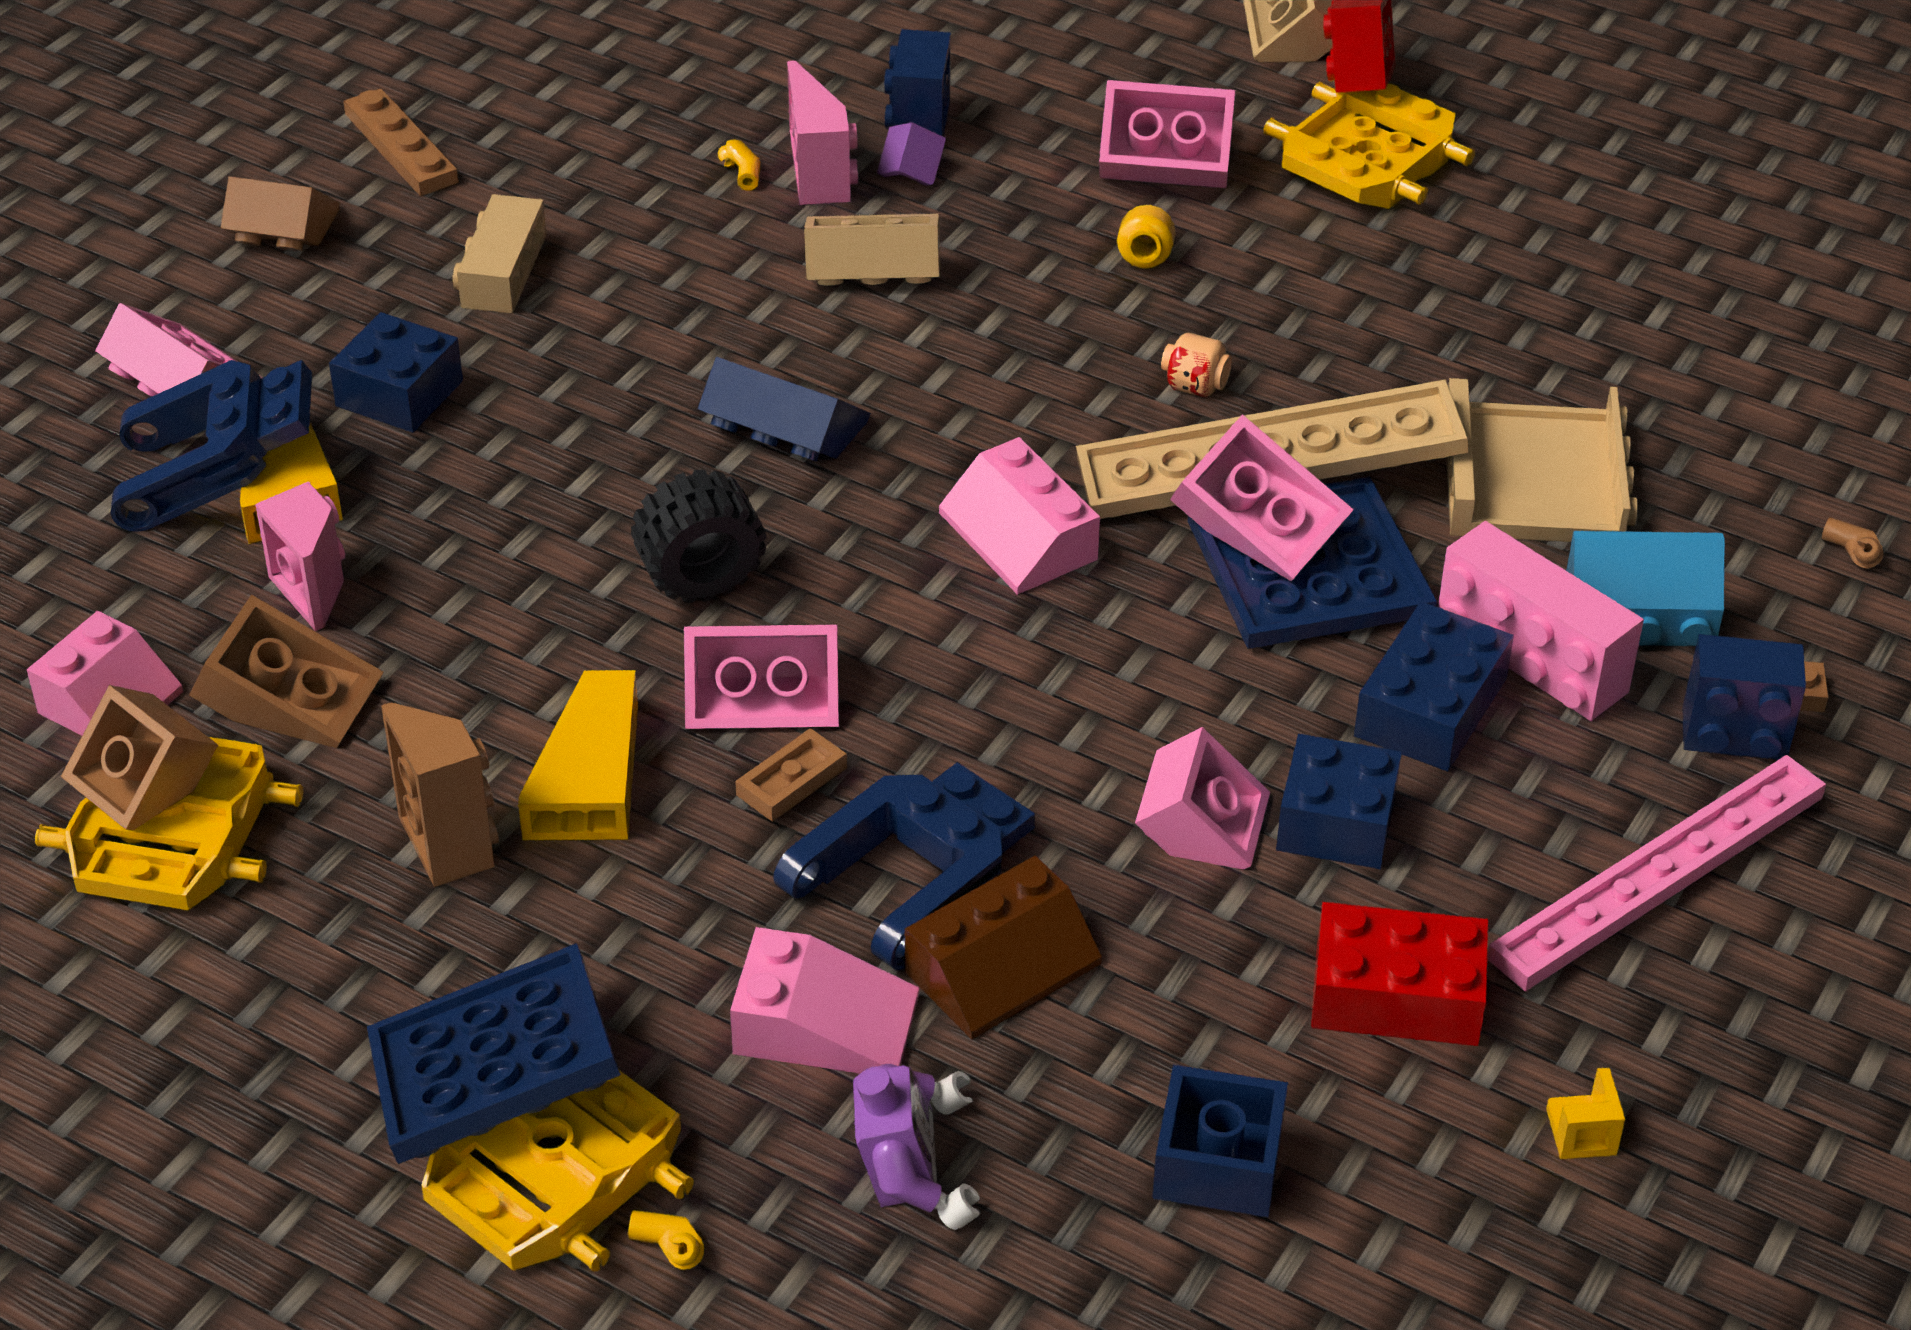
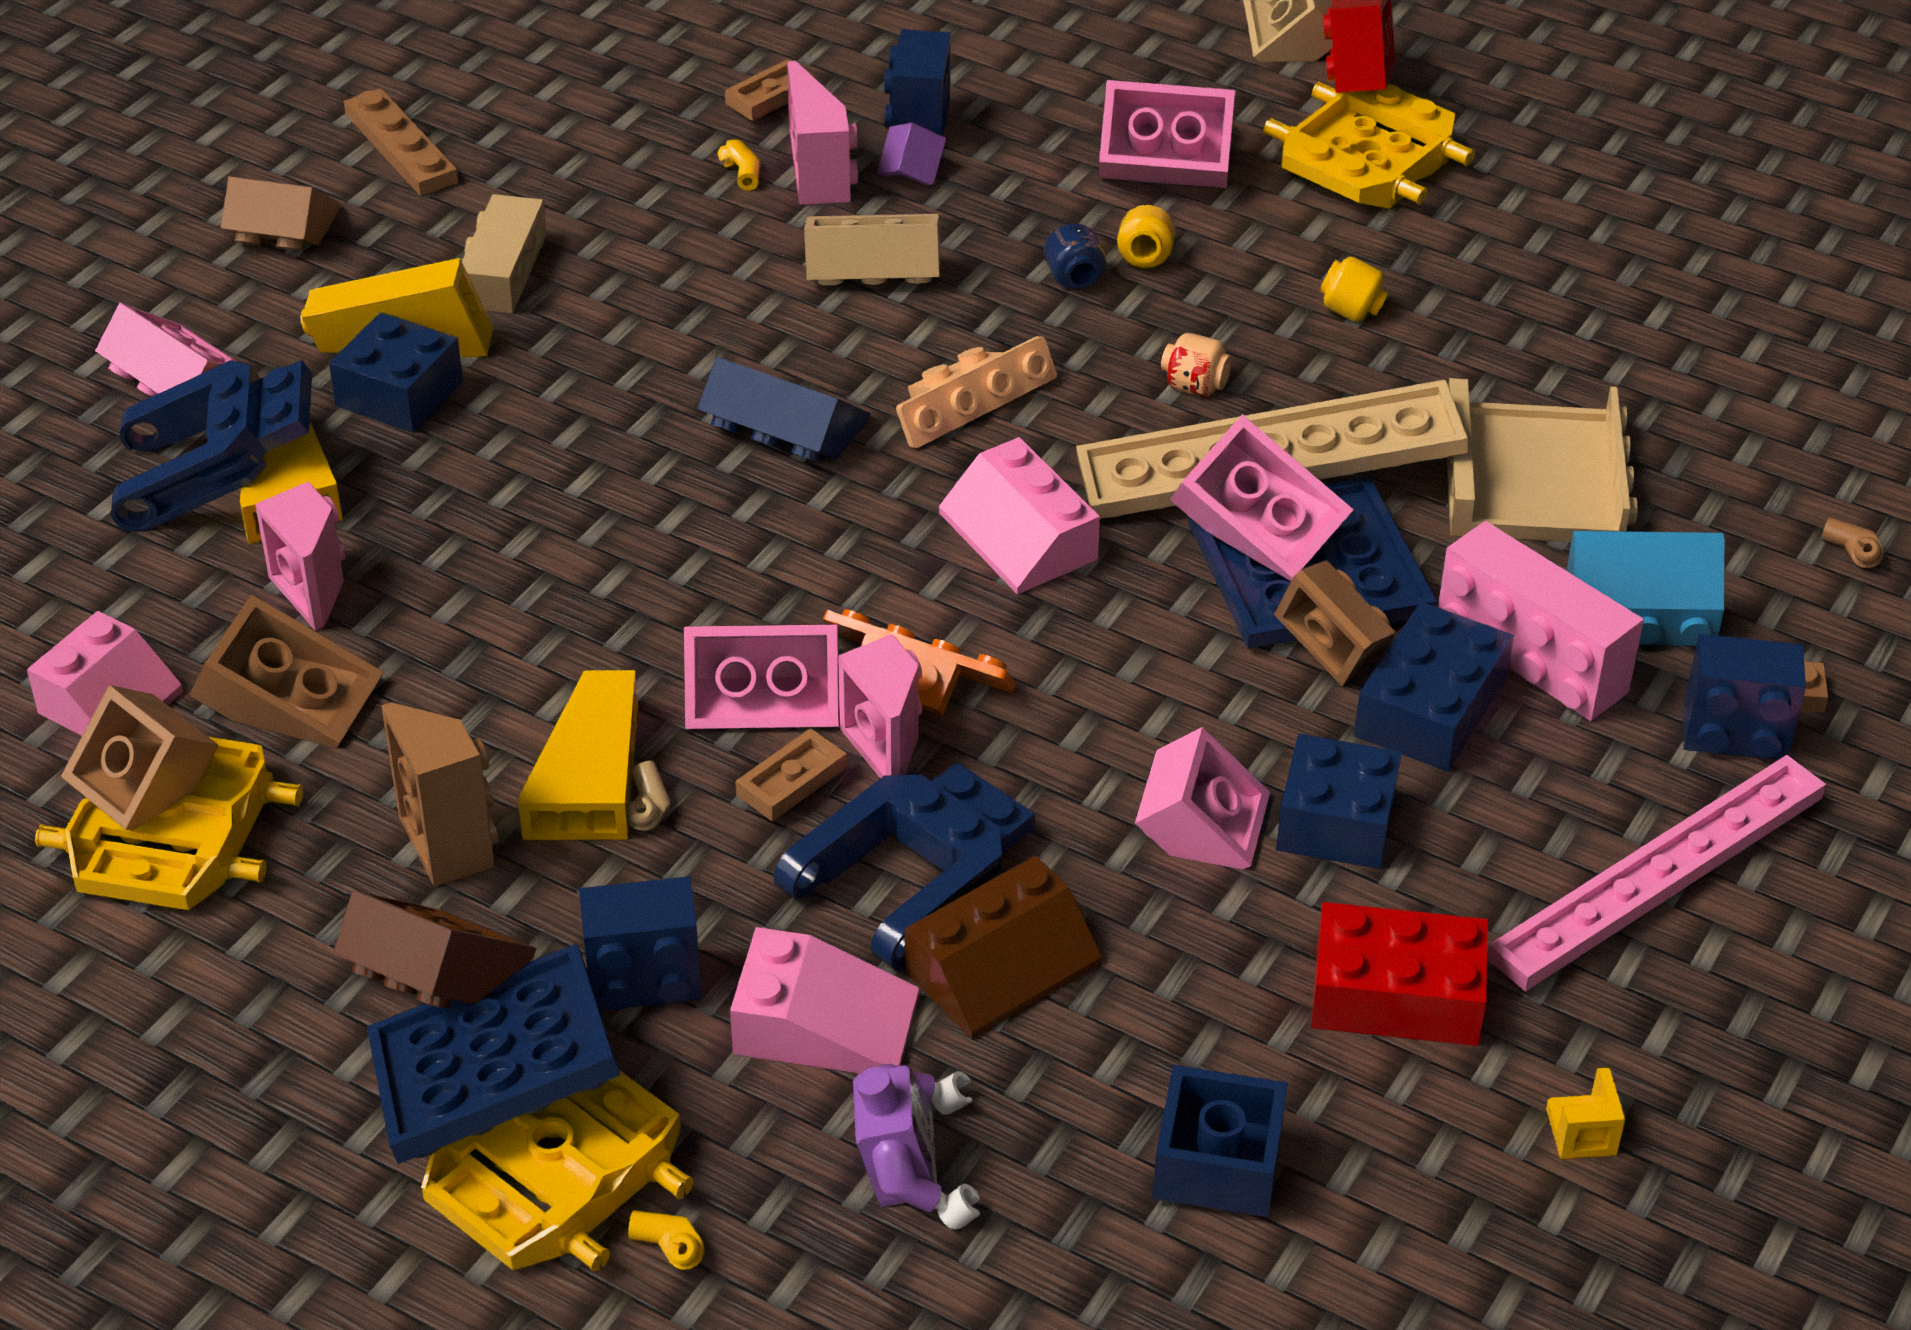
(426, 950): none -> reddish brown slope
(427, 295): none -> yellow slope
(641, 943): none -> dark blue brick
(652, 801): none -> tan arm
(698, 536): black tyre -> none
(760, 92): none -> medium nougat plate
(881, 703): none -> bright pink slope
(939, 661): none -> orange bracket
(972, 388): none -> light nougat bracket
(1074, 256): none -> dark blue head
(1334, 621): none -> medium nougat slope
(1353, 289): none -> yellow head

